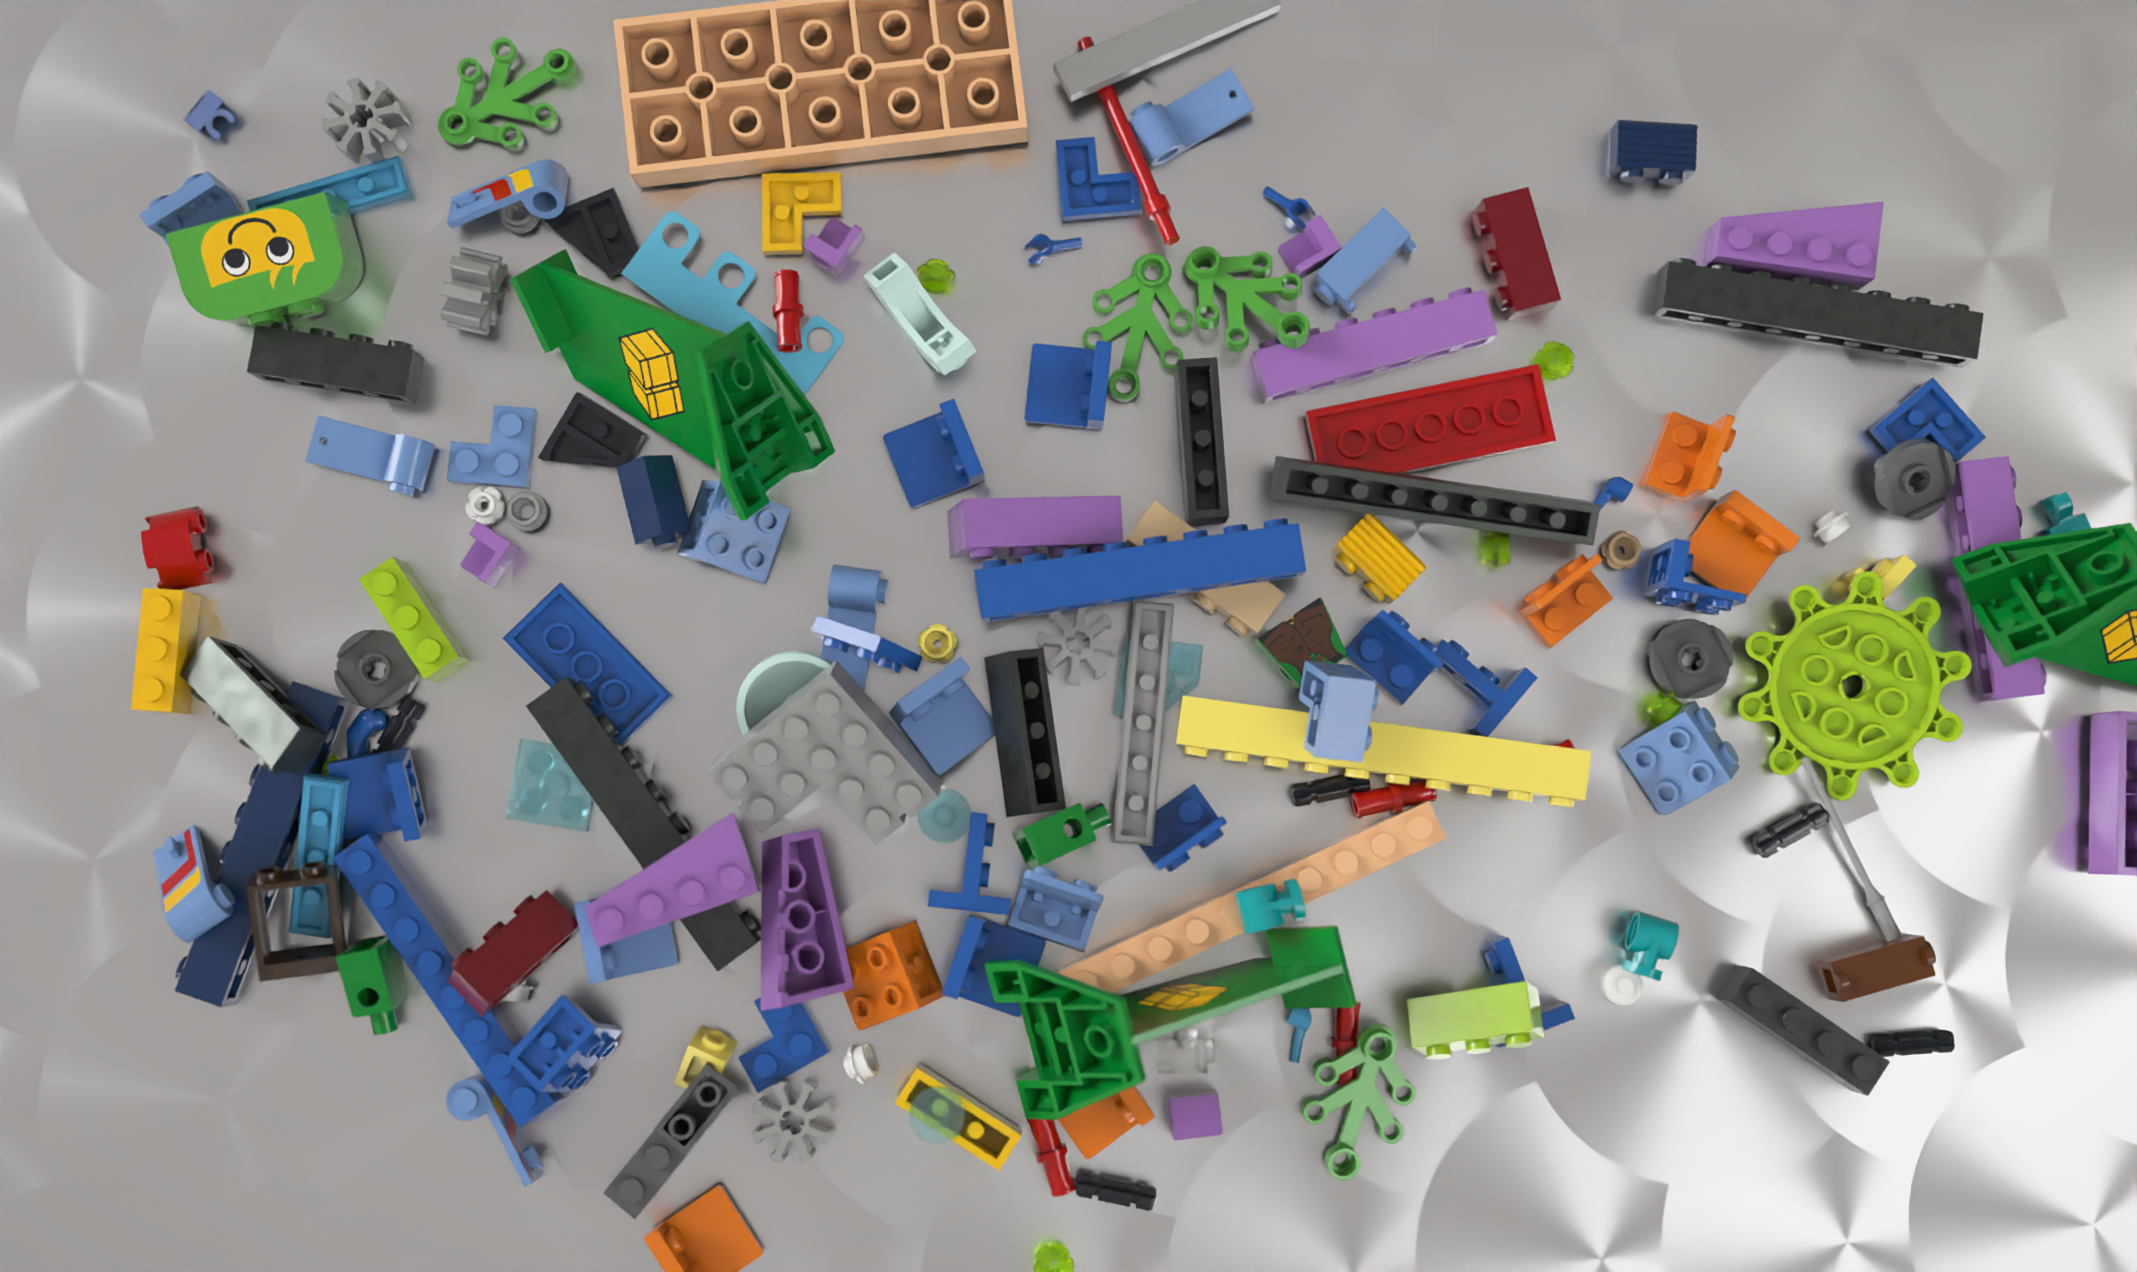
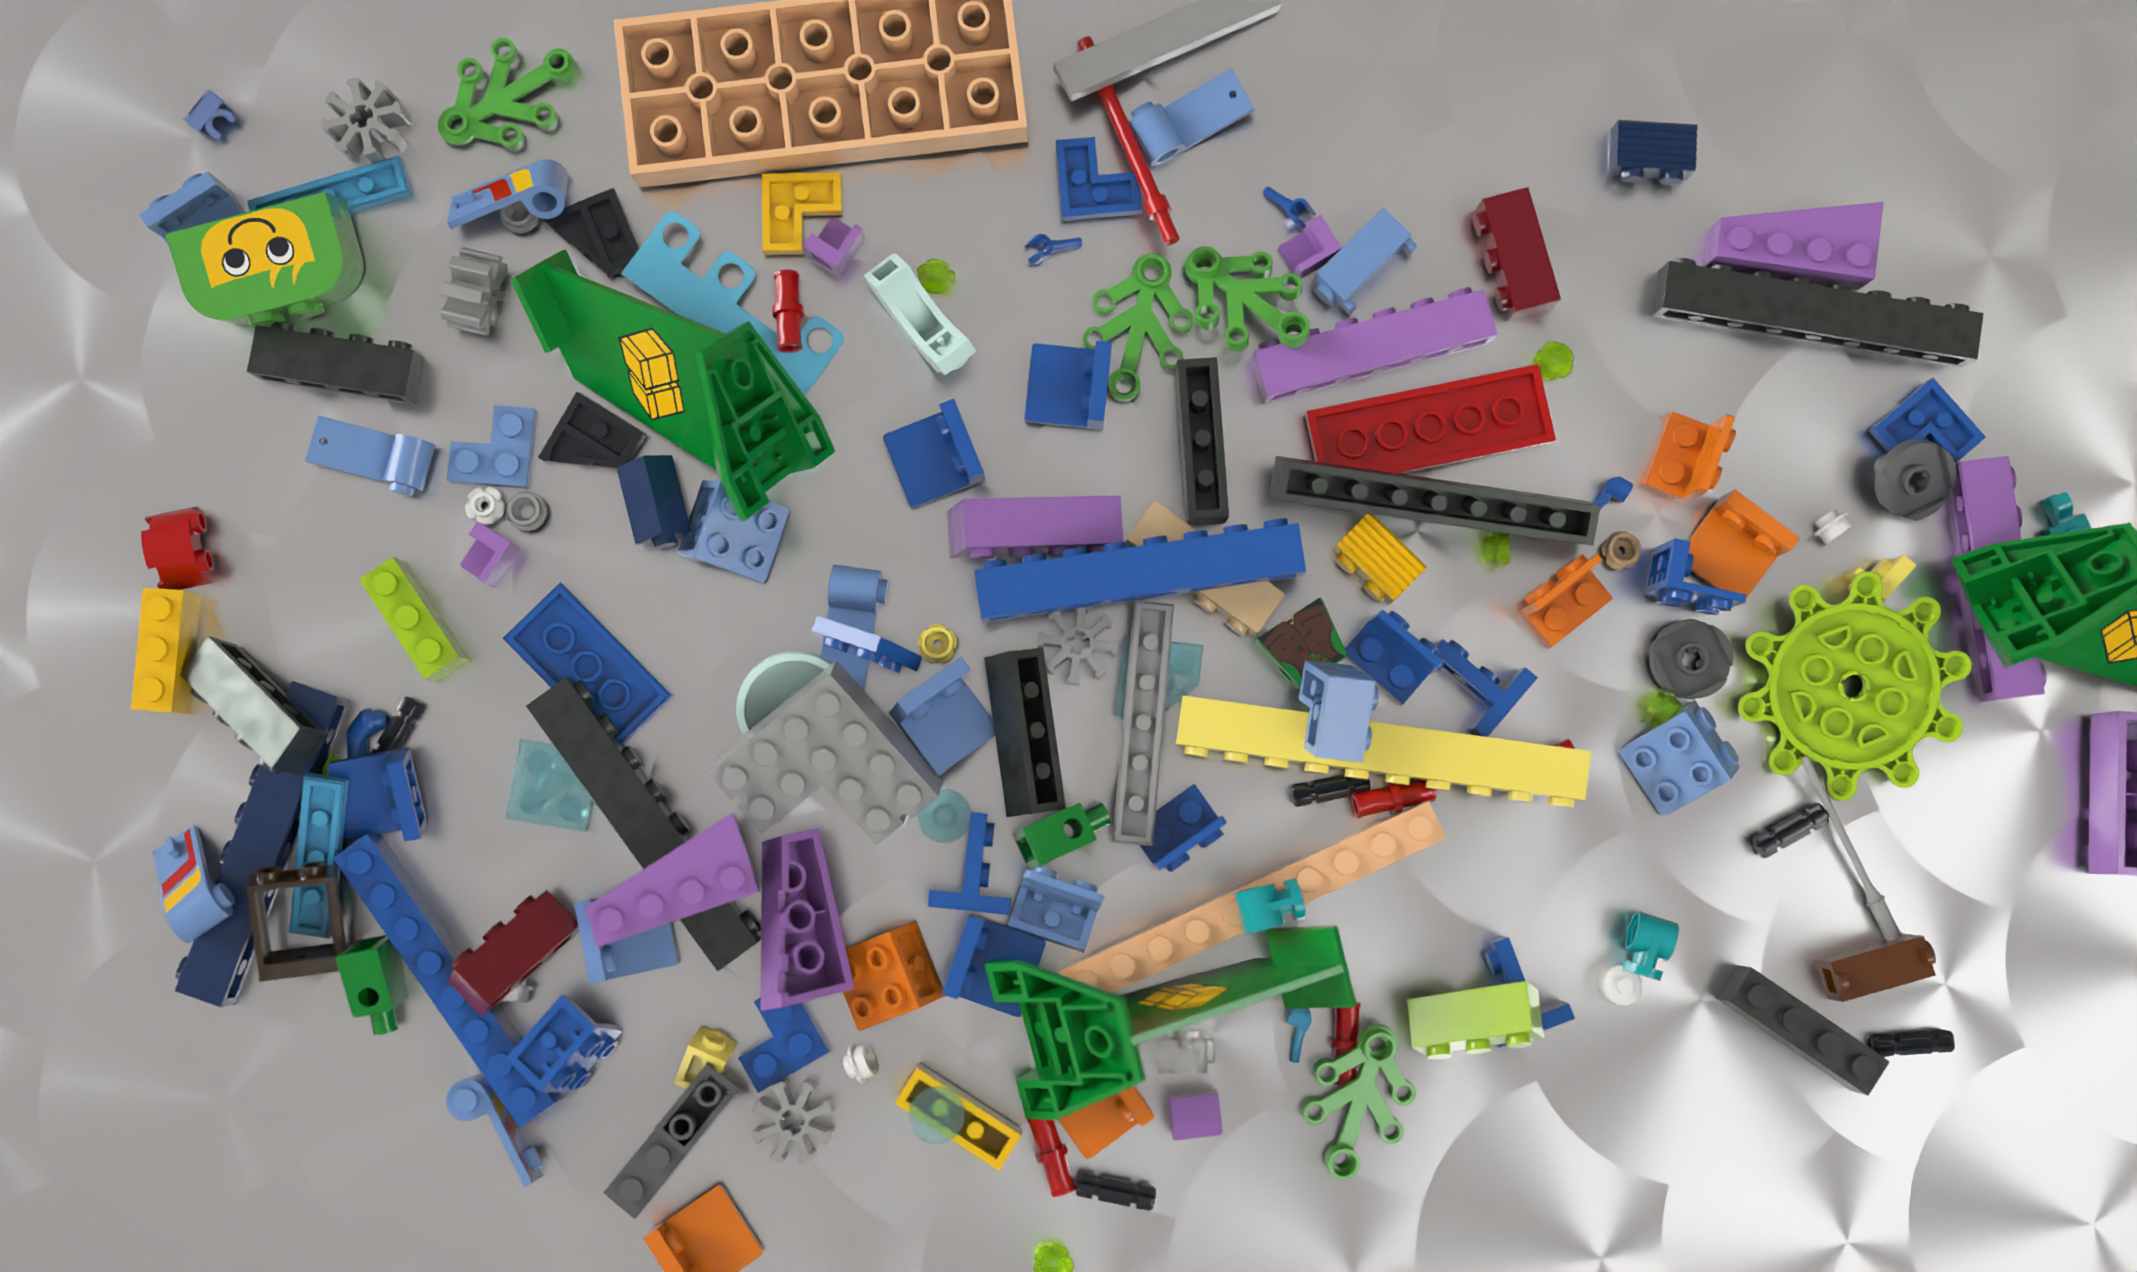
(354, 665): dark grey plate -> none

